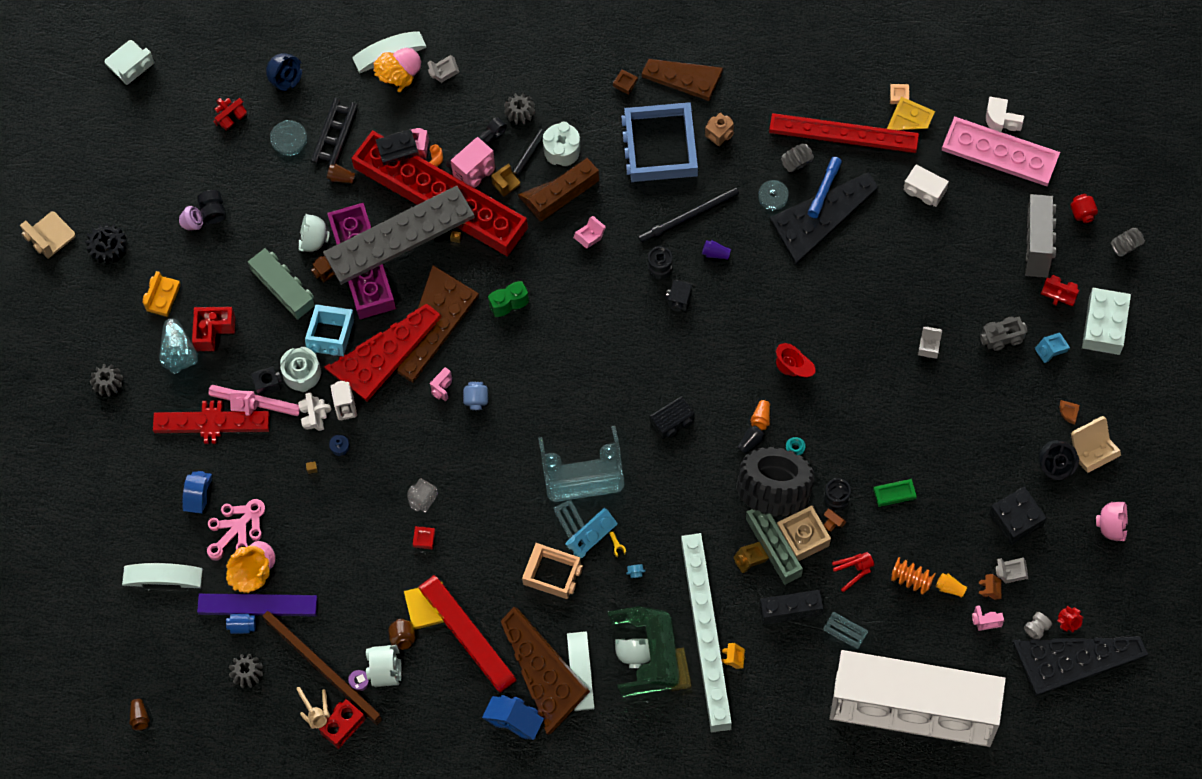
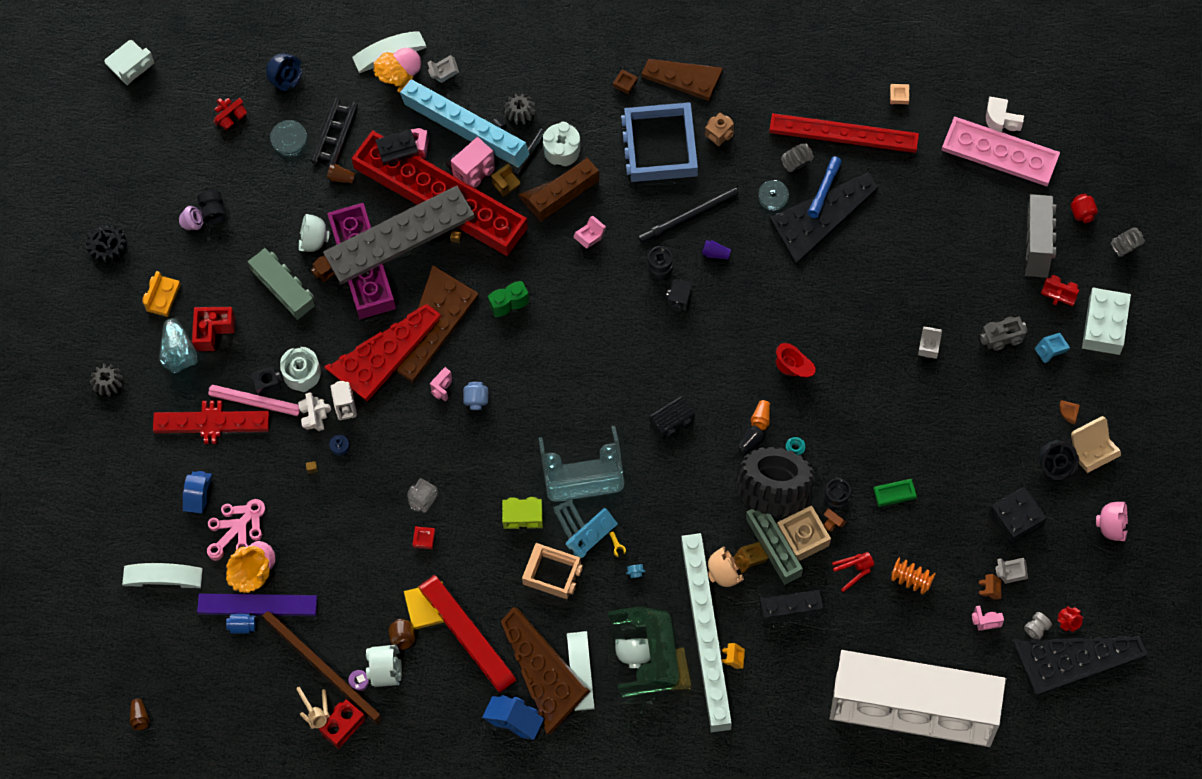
(48, 234): tan bracket -> none
(243, 401): bright pink bracket -> none
(243, 678): dark grey gear -> none
(331, 316): medium azure window -> none
(436, 155): orange arm -> none
(464, 122): none -> medium azure brick
(522, 513): none -> lime brick
(723, 569): none -> light nougat cylinder
(828, 629): clear light blue tile -> none
(910, 116): yellow wing -> none
(925, 185): white brick -> none
(950, 585): light orange cone -> none

